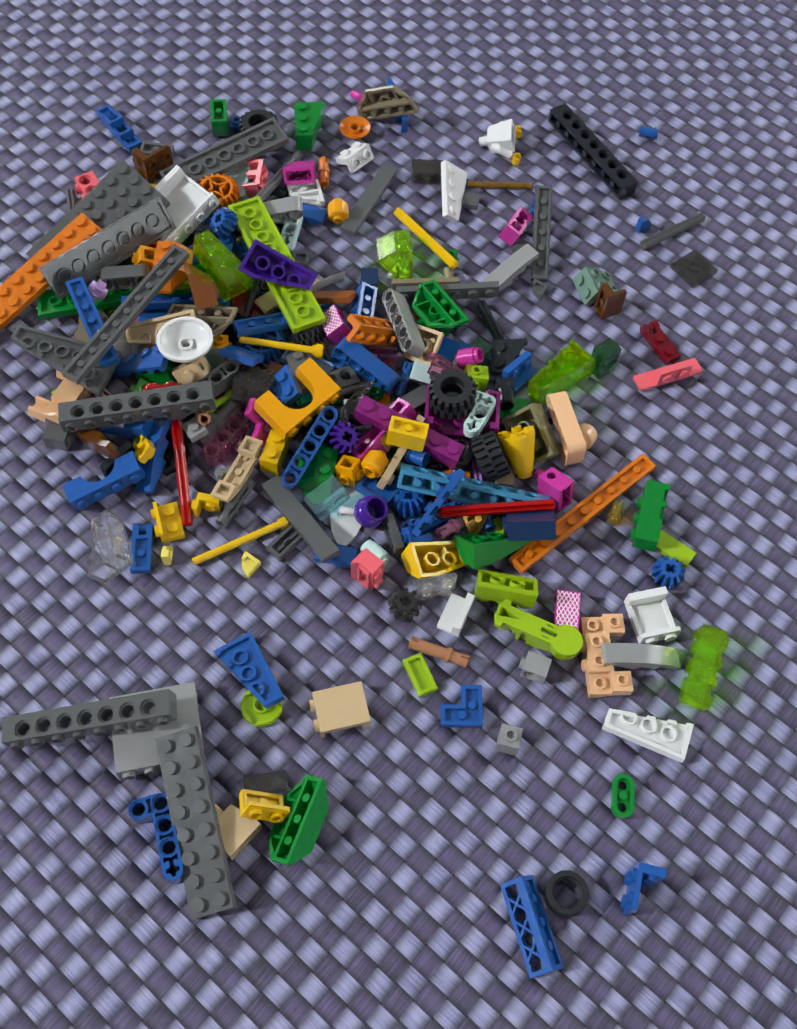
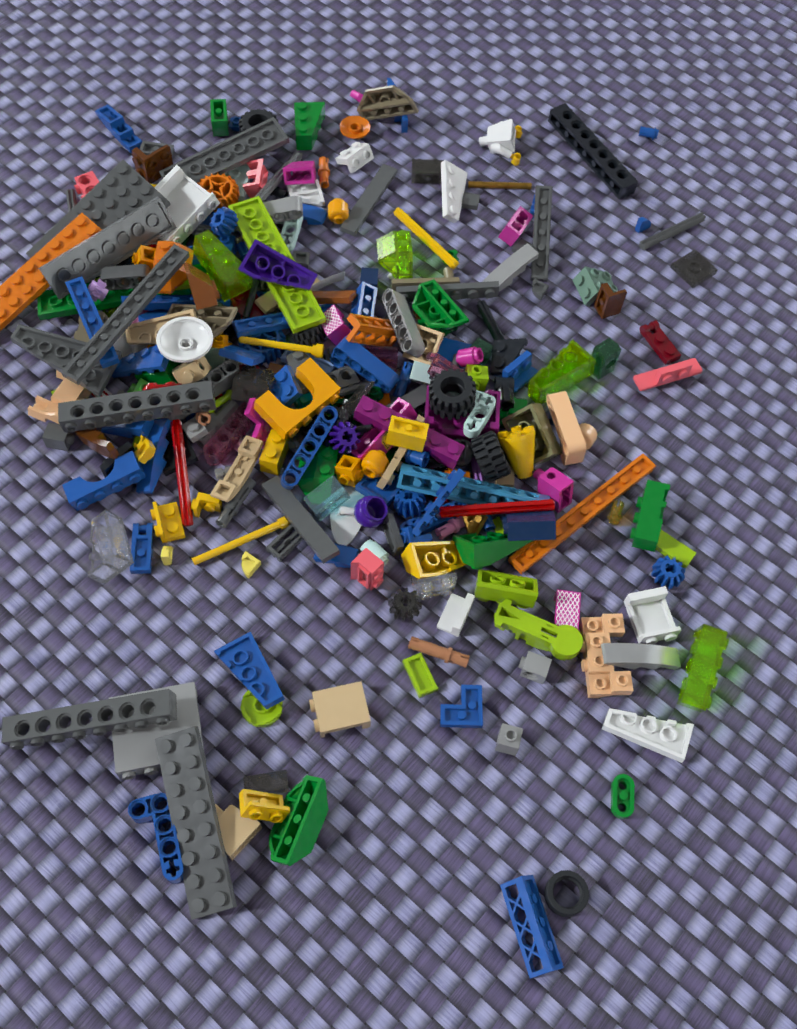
(639, 875): blue bracket -> none

